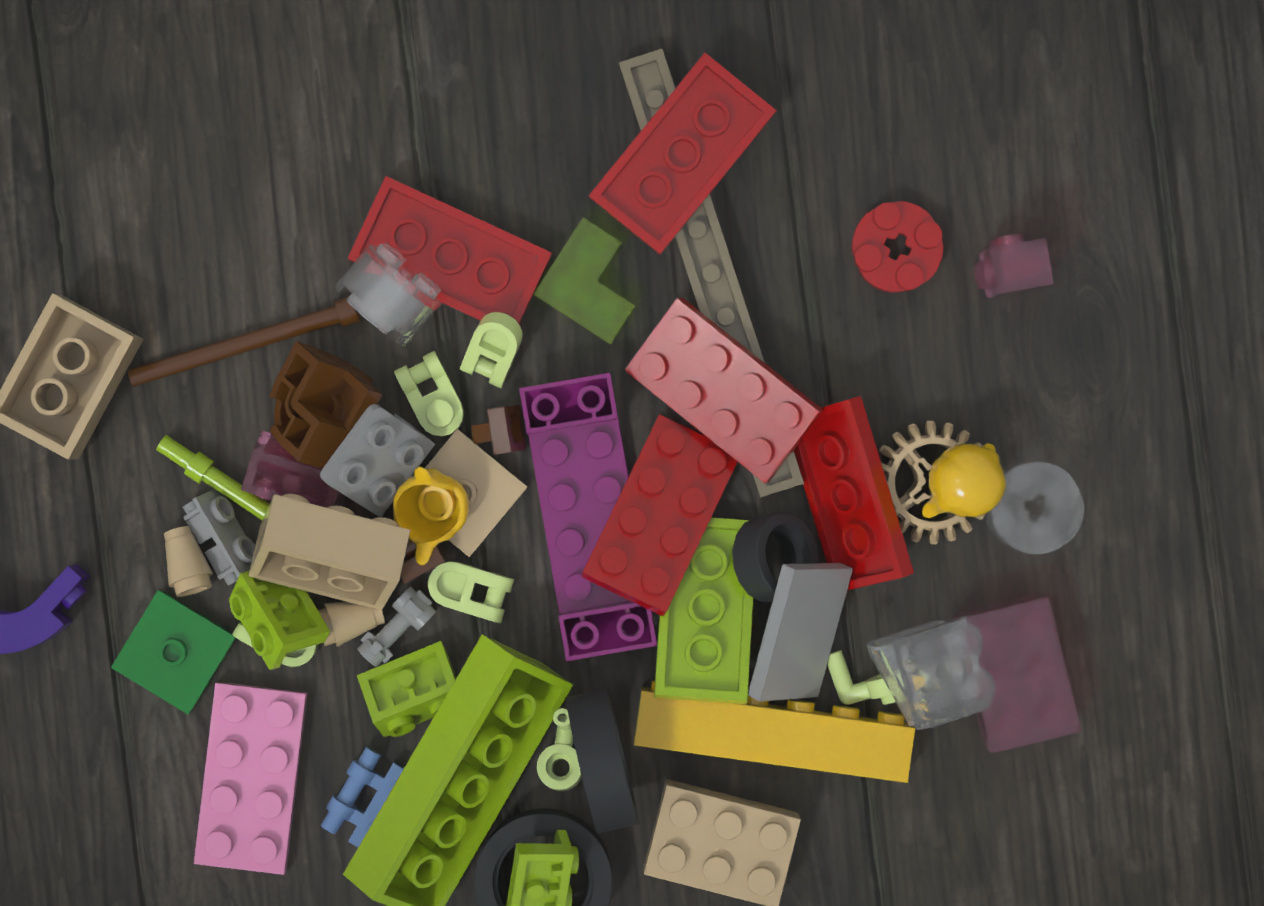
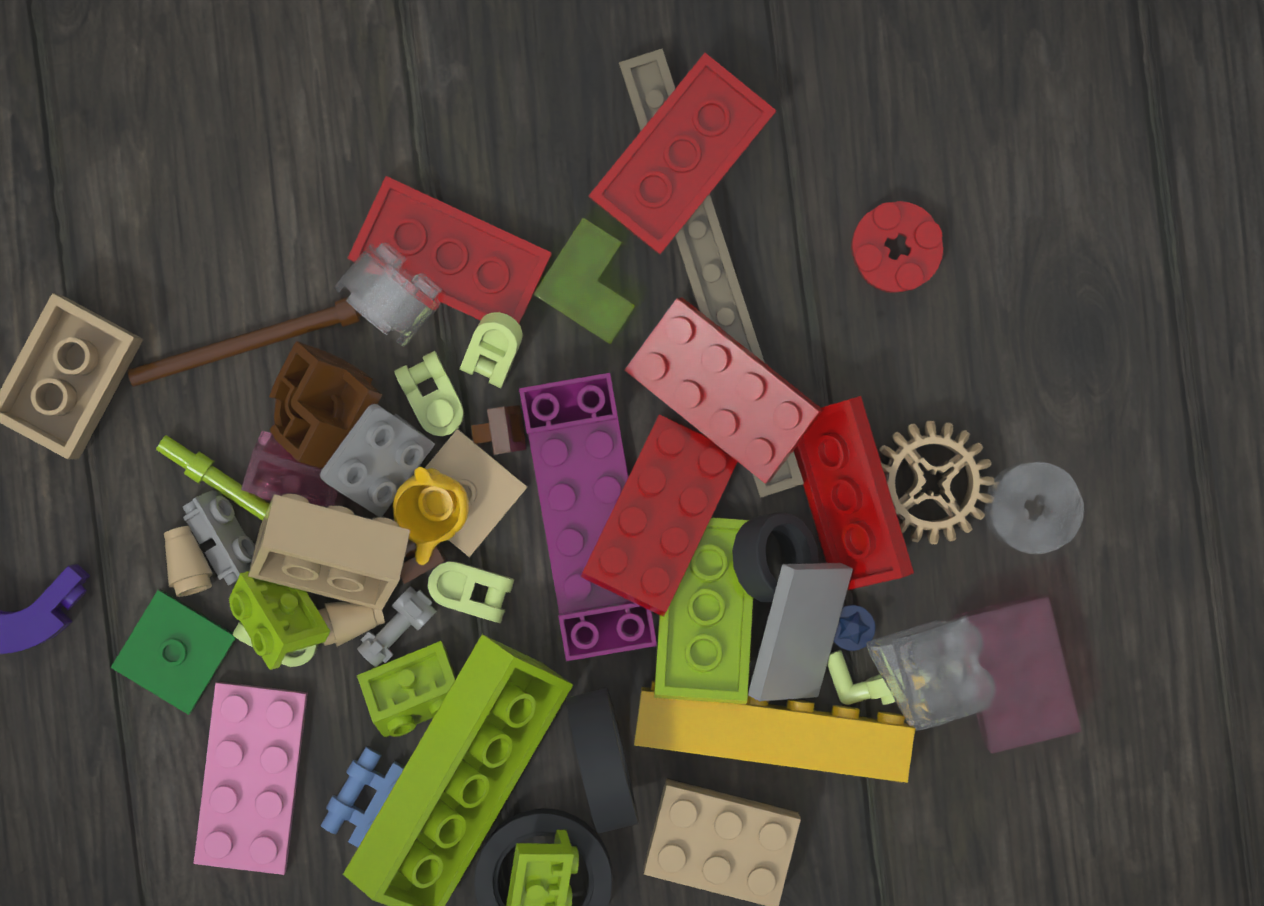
(560, 751): yellowish green plate -> none
(854, 628): none -> dark blue tile
(965, 481): yellow hair -> none
(1013, 266): clear pink brick -> none

